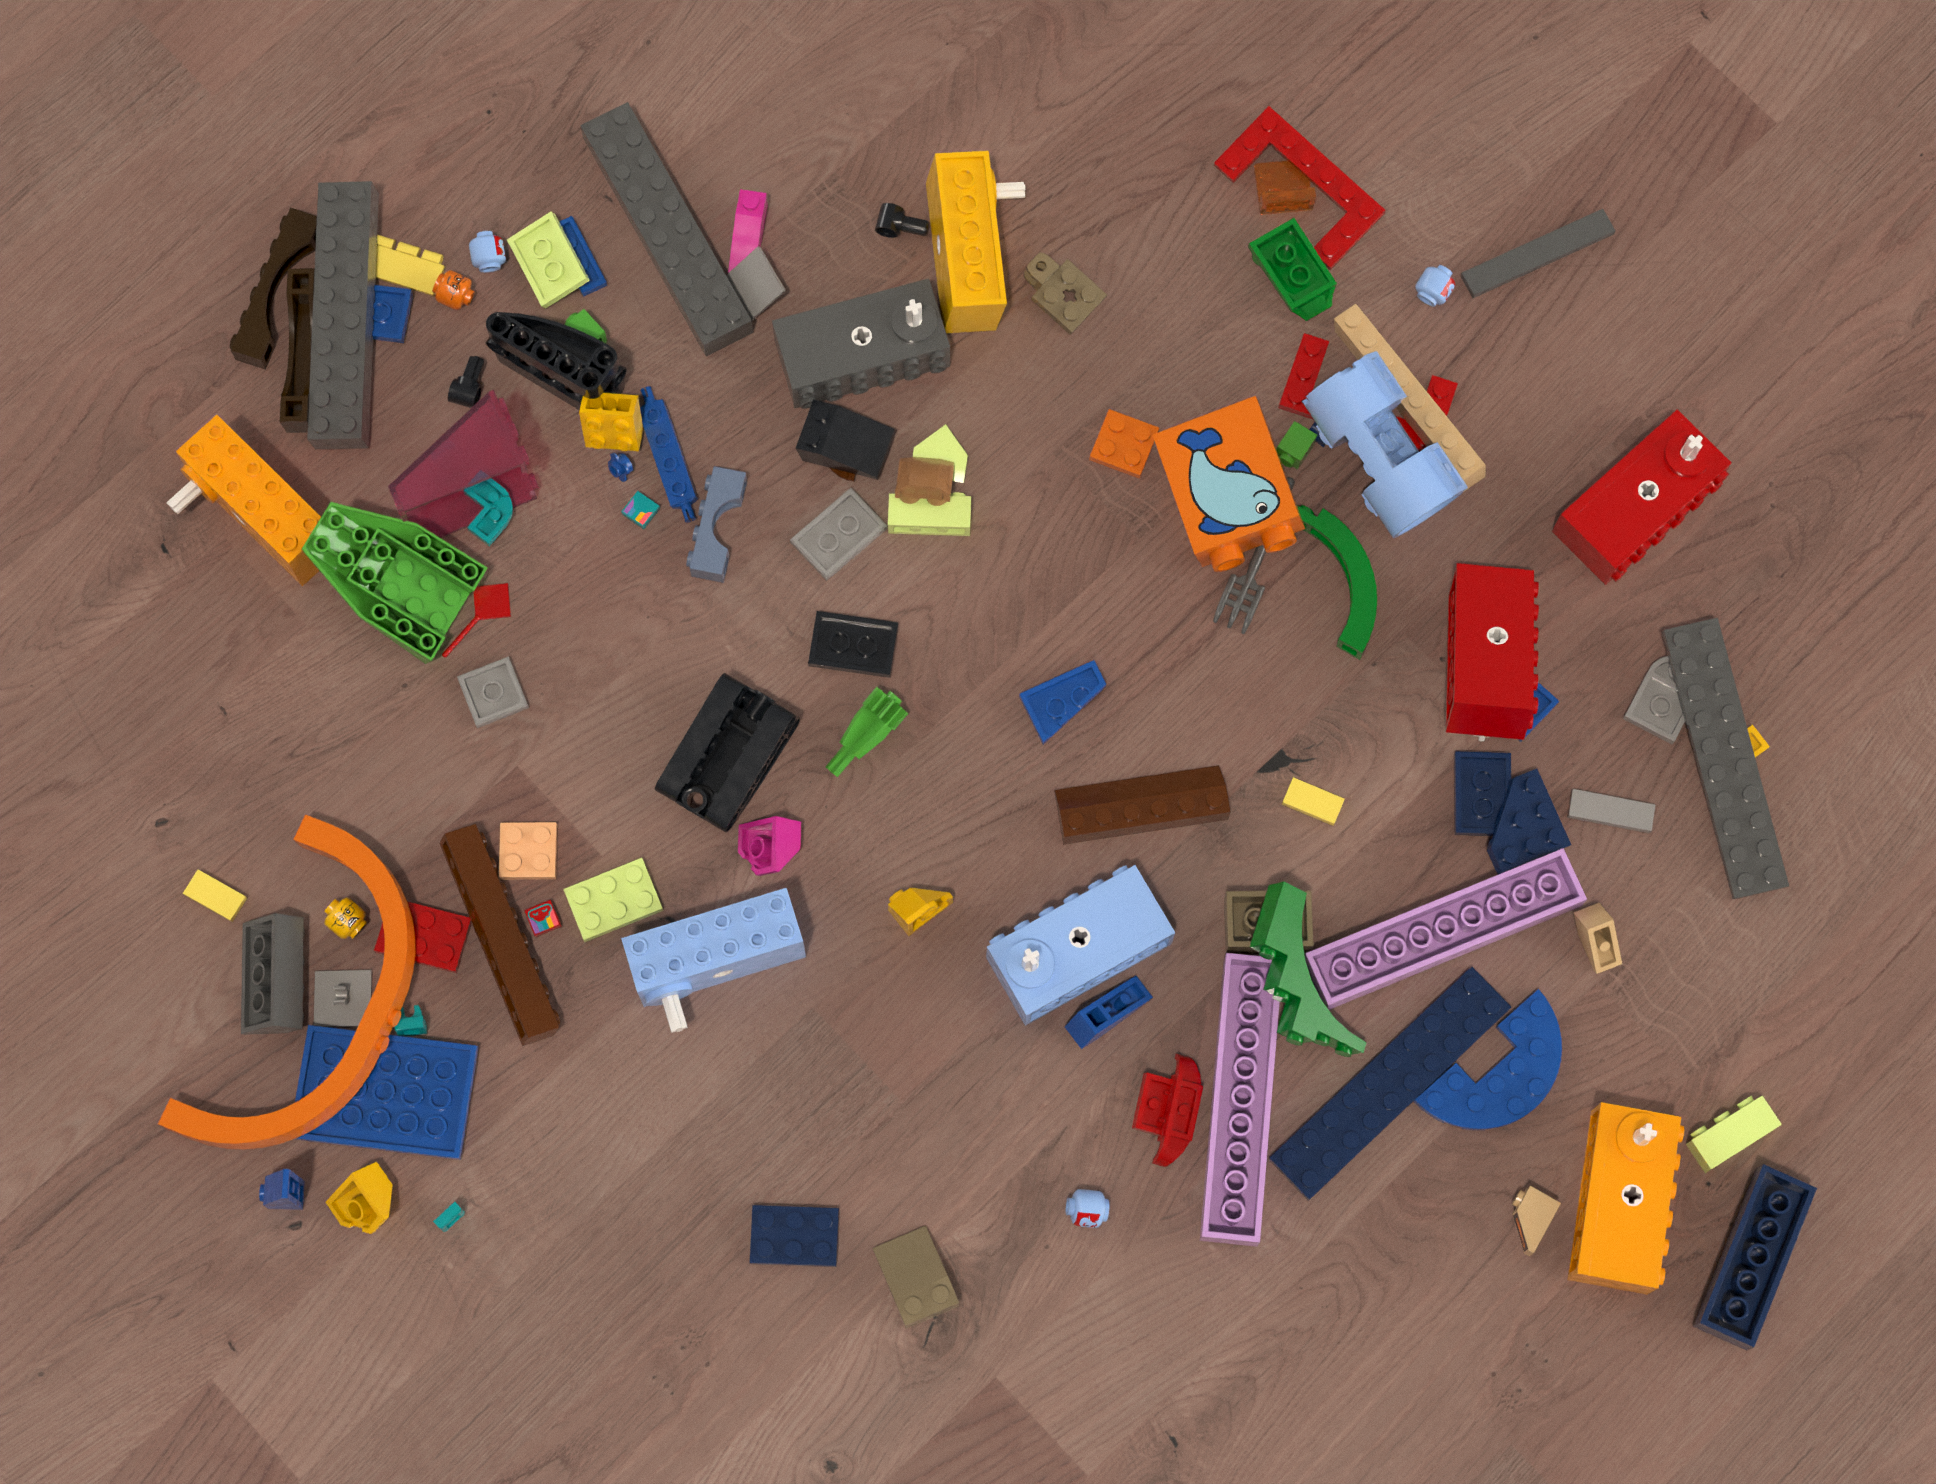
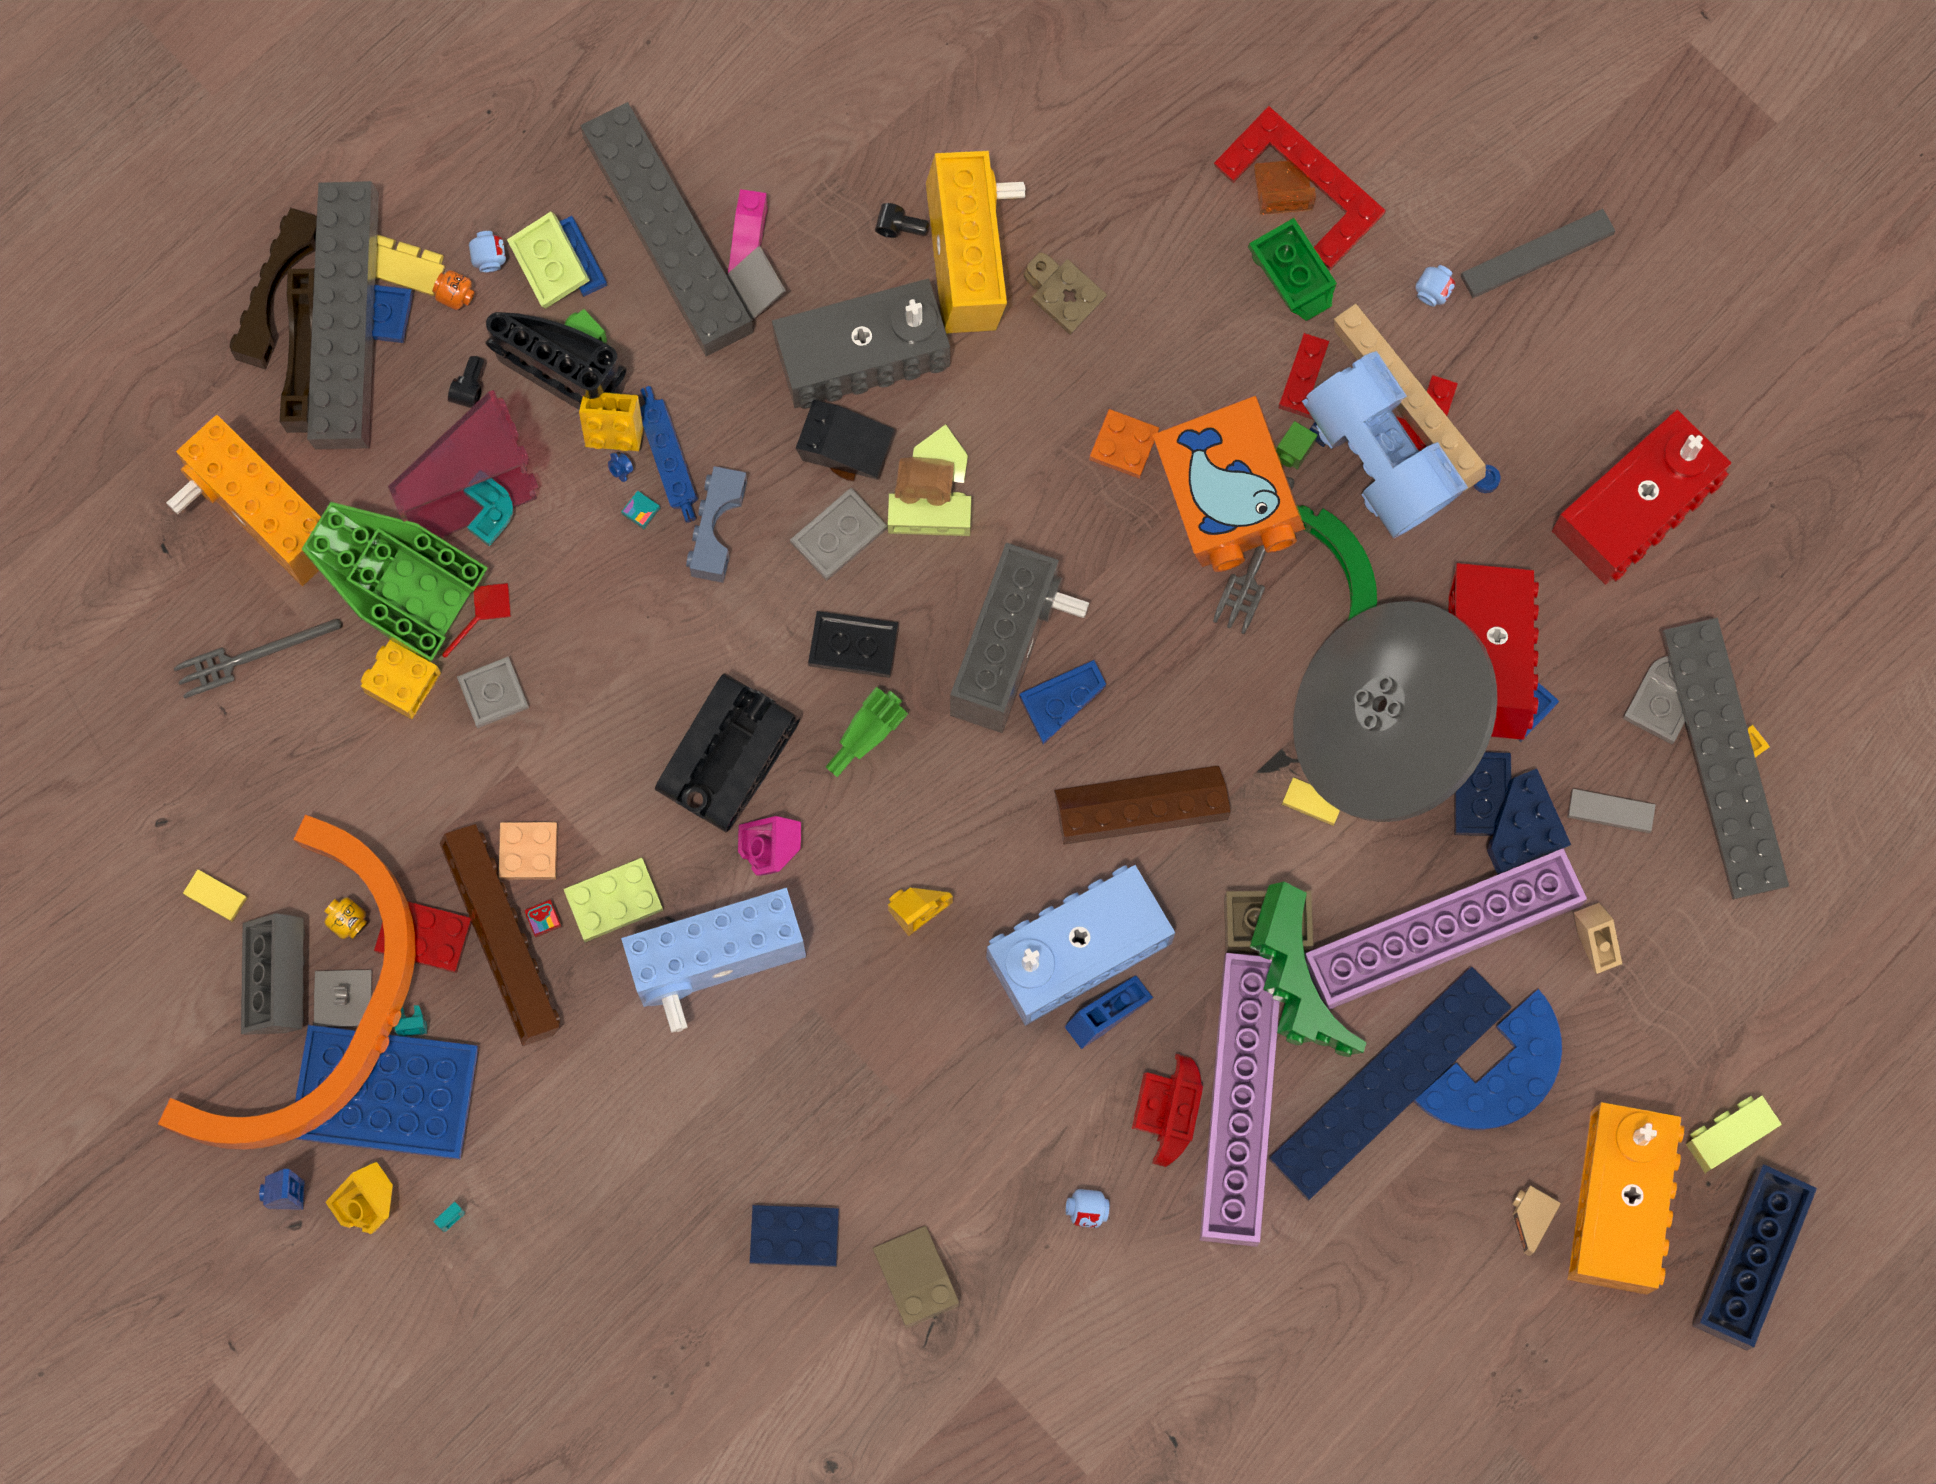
(227, 663): none -> dark grey piece
(400, 679): none -> yellow brick
(1016, 605): none -> dark grey piece
(1434, 718): none -> dark grey dish
(1490, 481): none -> blue tile

